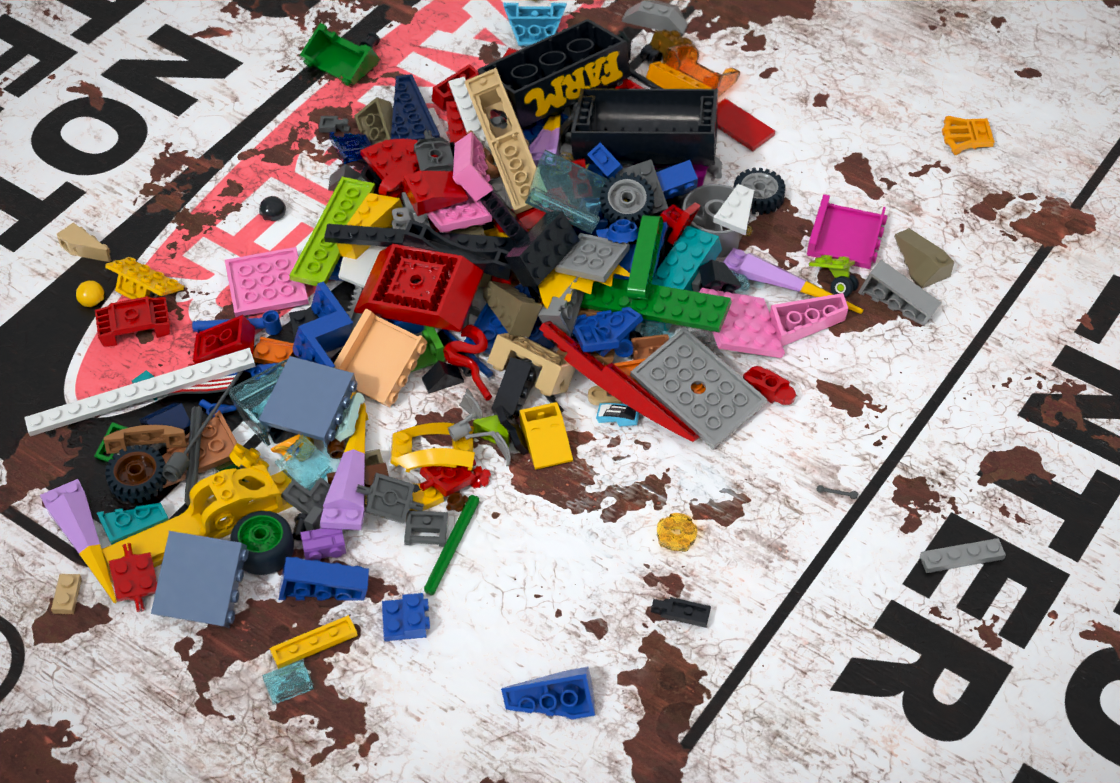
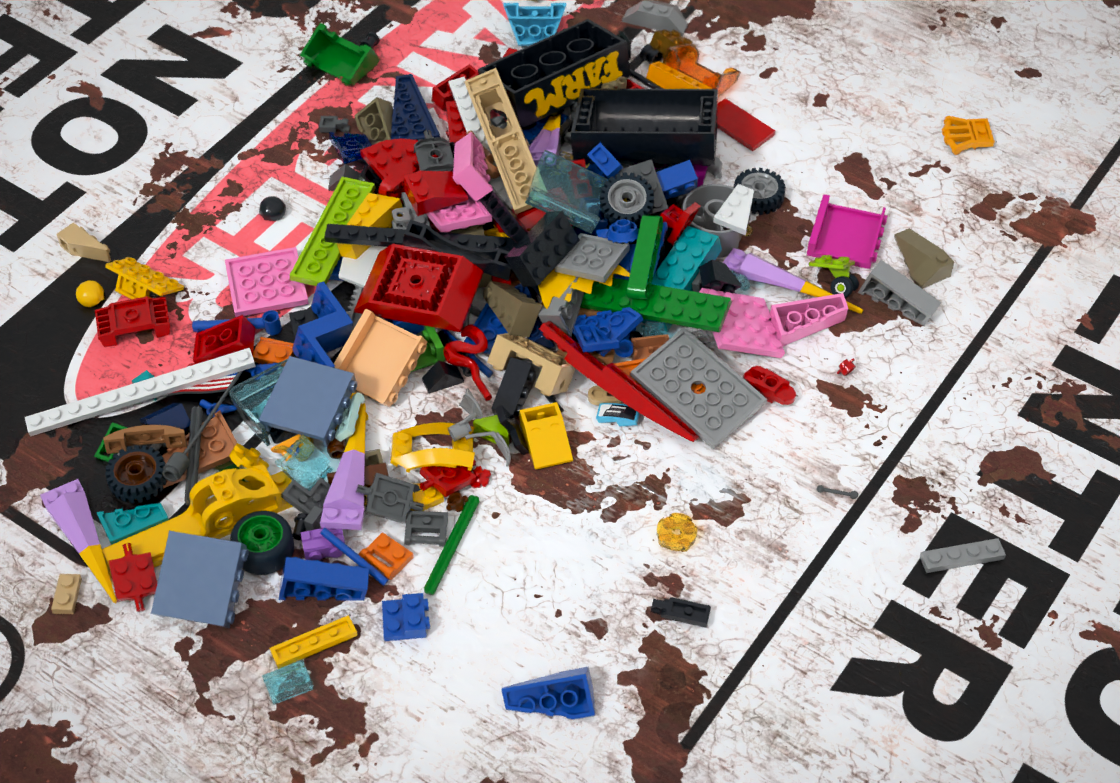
(353, 556): none -> blue bar
(389, 551): none -> orange plate
(619, 83): none -> dark tan piece
(846, 367): none -> red plate

